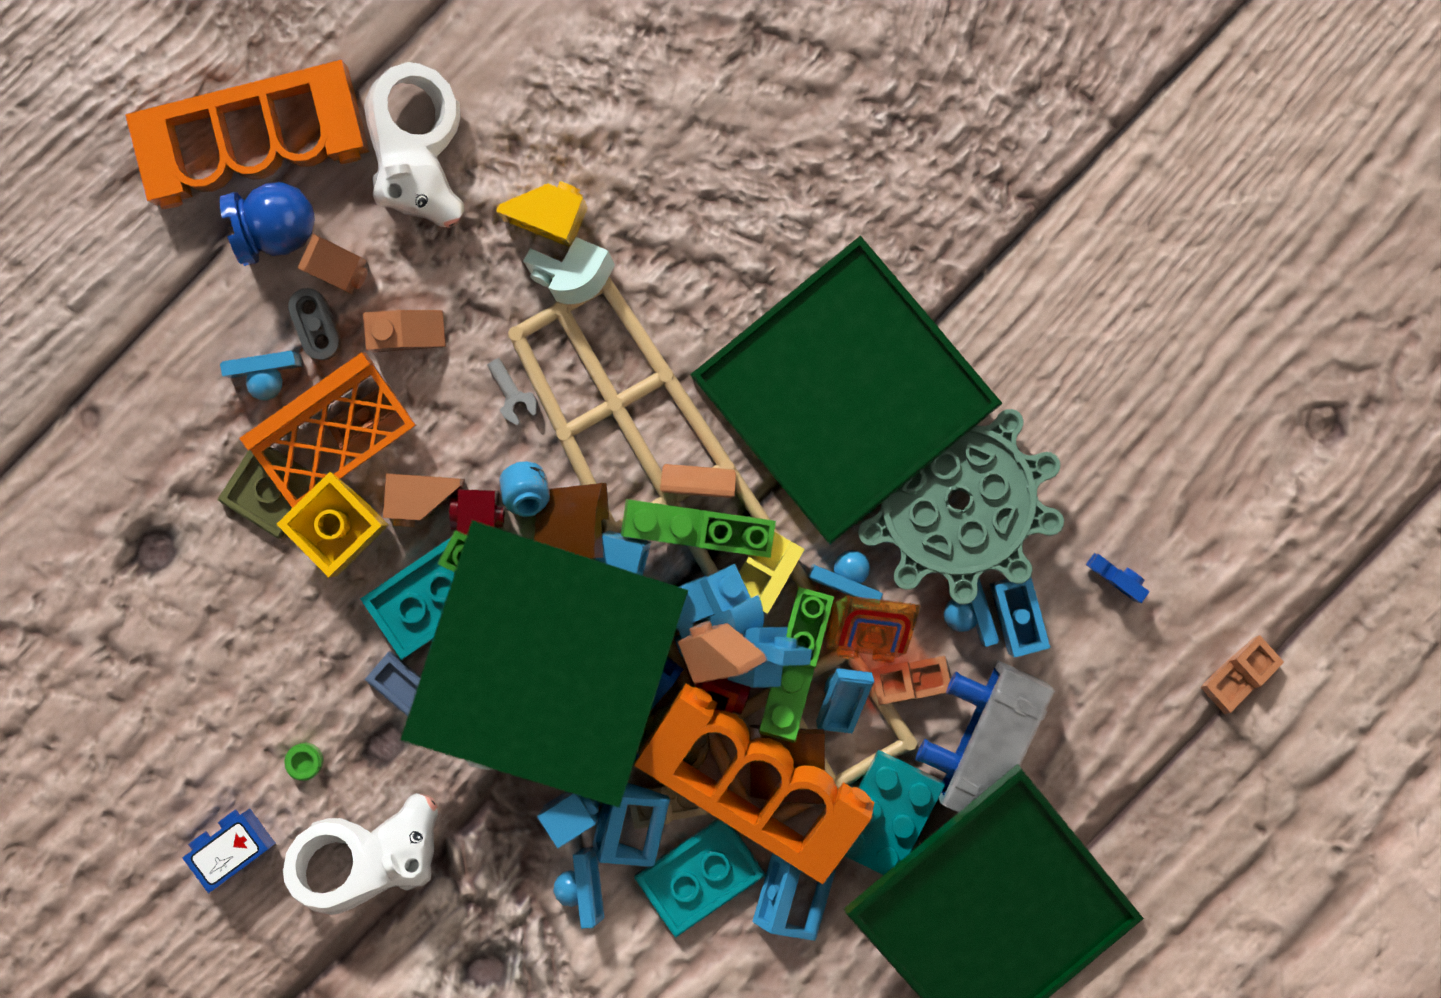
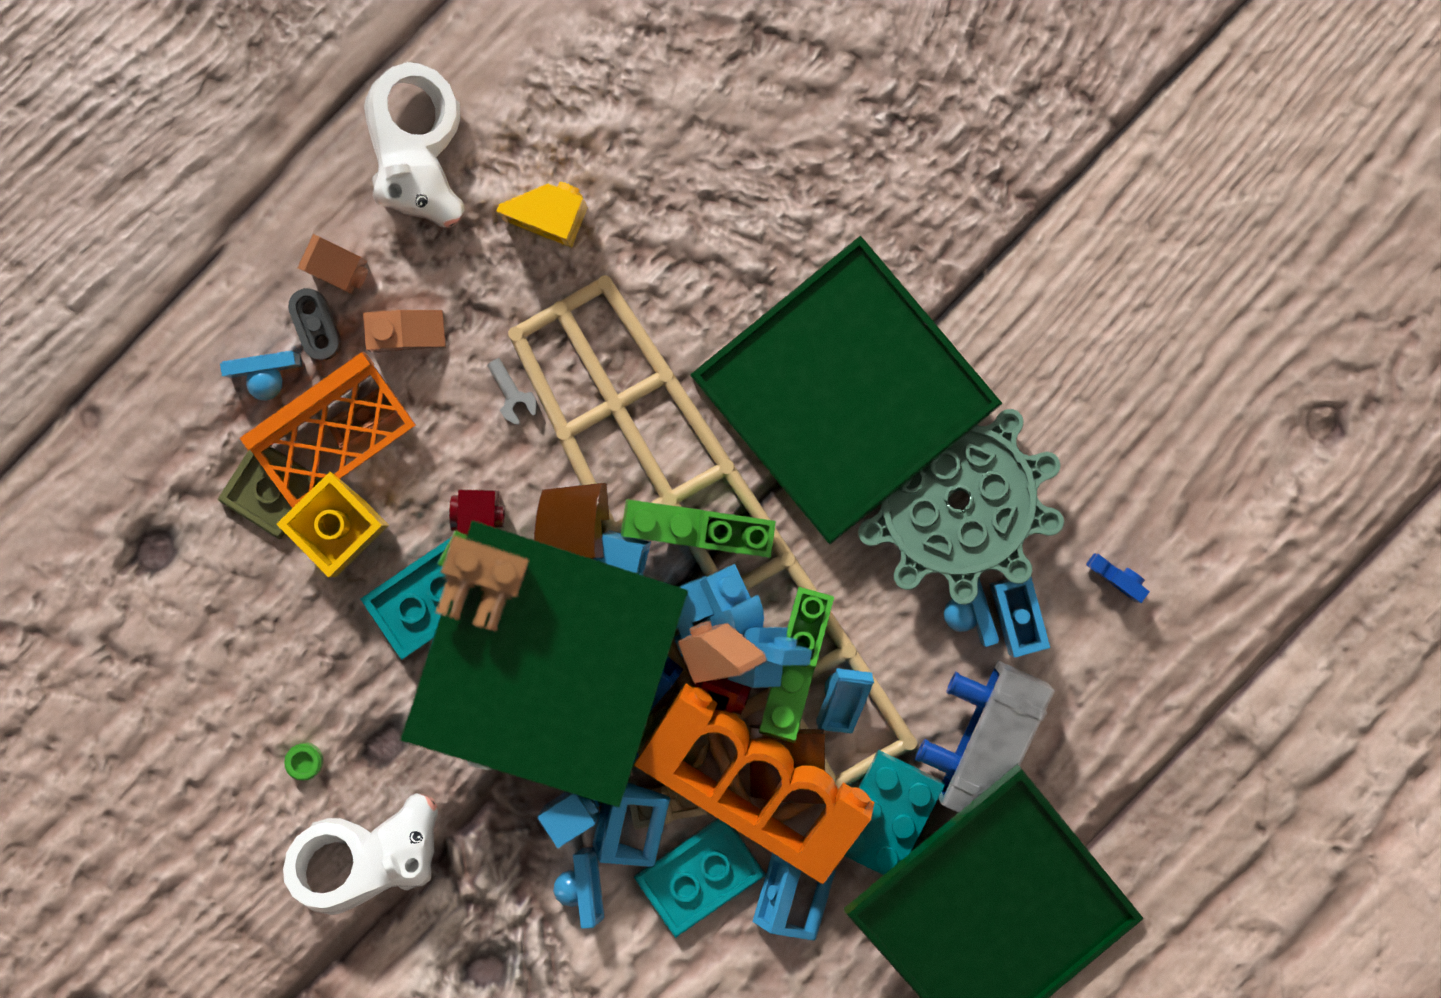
(160, 153): orange fence -> none
(228, 850): brick -> none
(269, 221): blue tile -> none
(395, 681): sand blue tile -> none
(416, 497): nougat slope -> none
(484, 566): none -> medium nougat brick
(524, 488): dark azure head -> none
(577, 277): light aqua brick -> none
(698, 481): nougat slope -> none
(768, 575): light yellow panel -> none
(849, 573): dark azure tile -> none
(871, 628): clear orange slope -> none
(911, 680): nougat slope -> none
(1241, 674): nougat slope -> none

